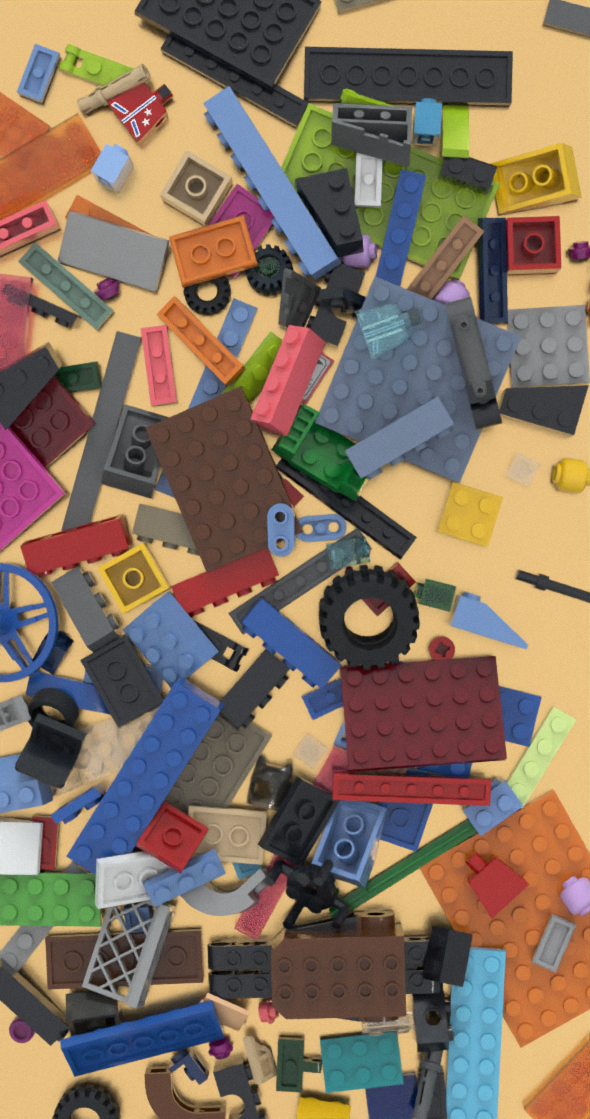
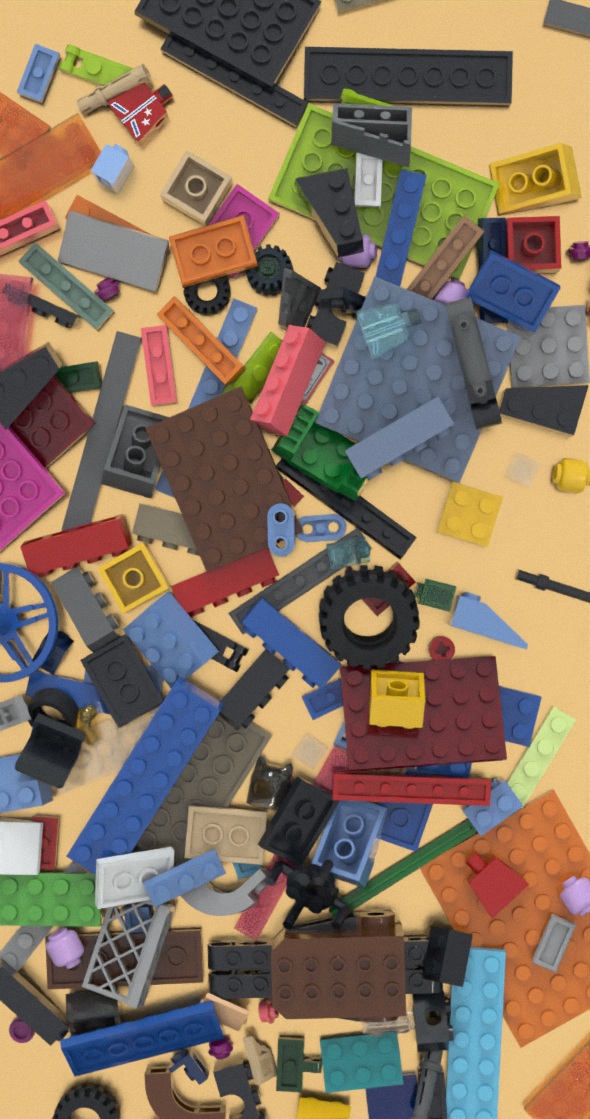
(65, 948): none -> lavender head
(72, 809): blue plate -> none
(84, 722): none -> clear yellow arm
(172, 837): red plate -> none
(272, 184): medium blue brick -> none
(396, 699): none -> yellow slope
(426, 122): dark azure brick -> none
(455, 131): lime tile -> none
(468, 173): black brick -> none
(512, 291): none -> blue plate

